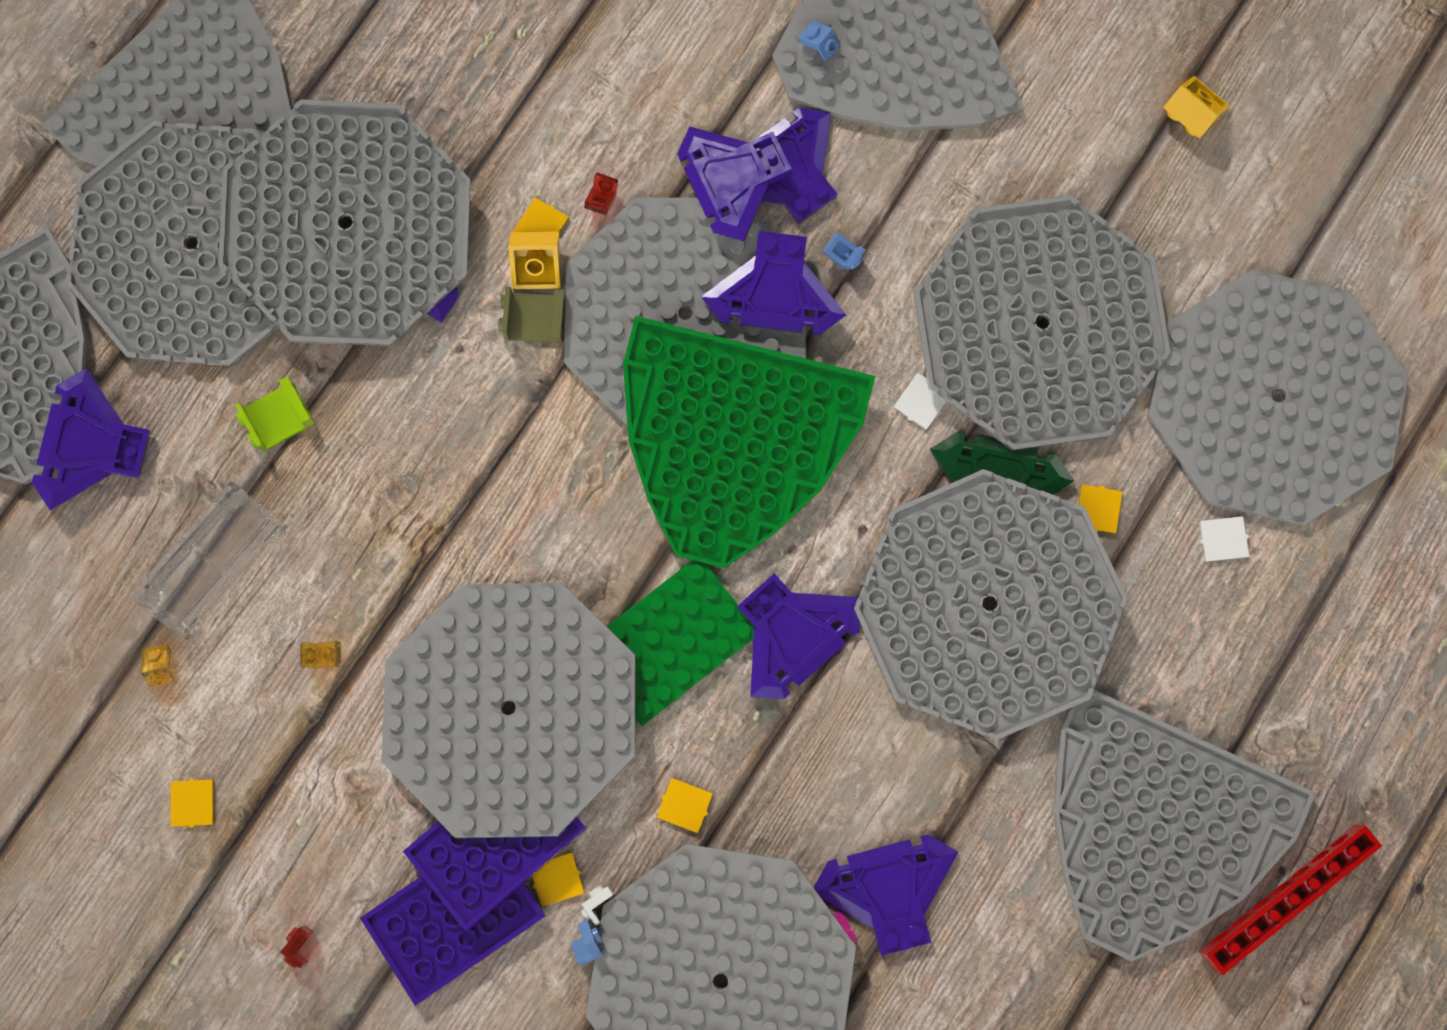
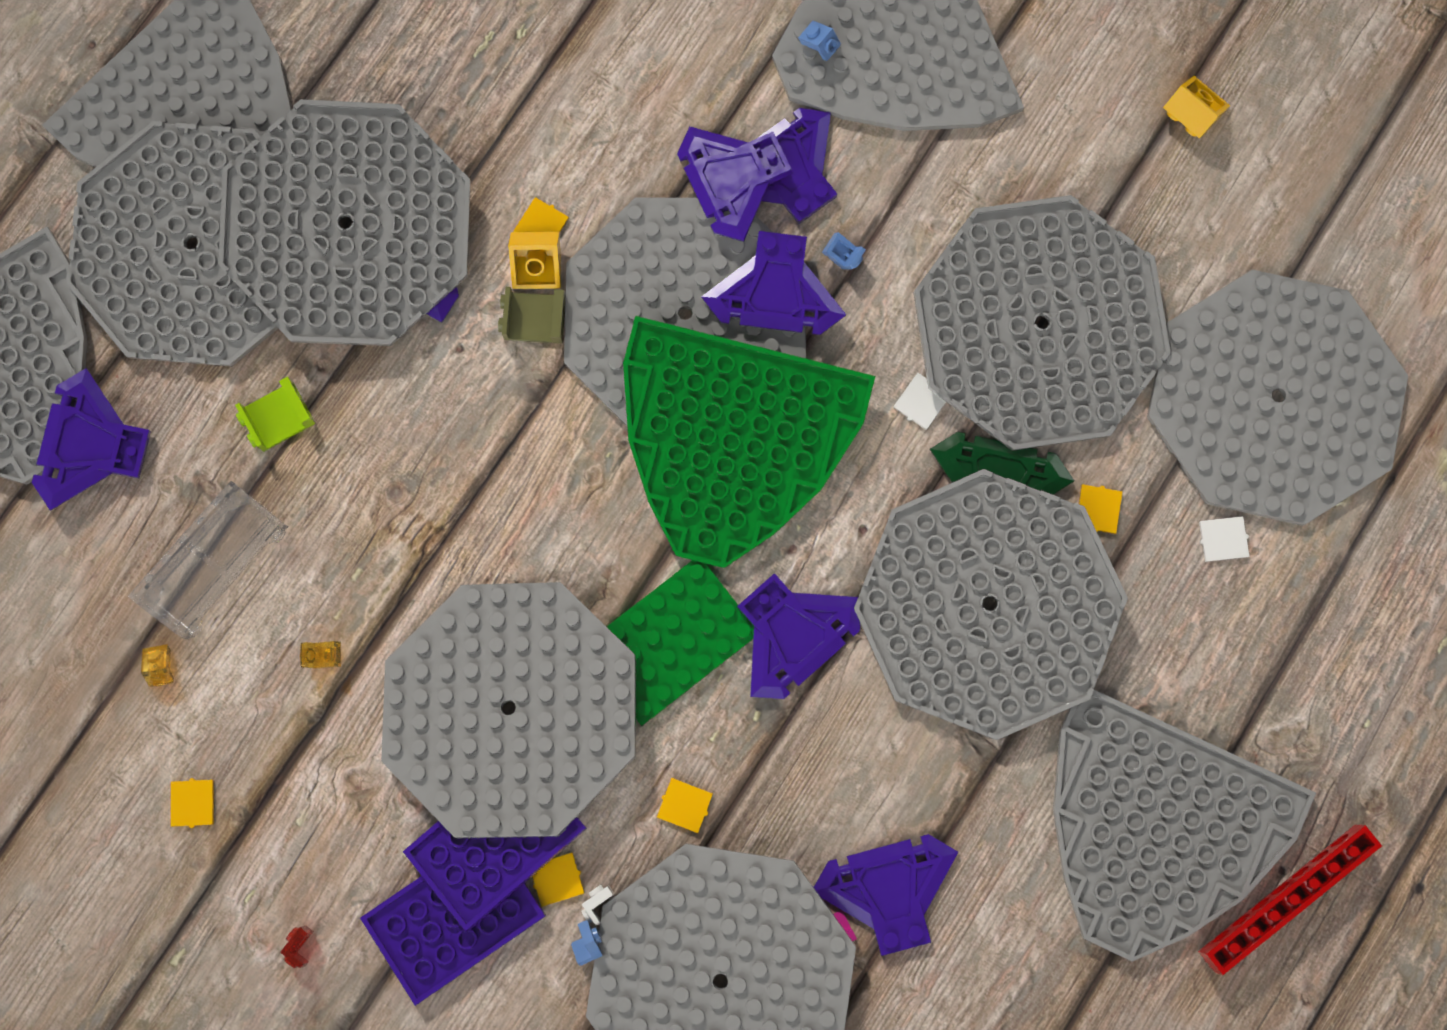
(601, 194): clear red bracket -> none

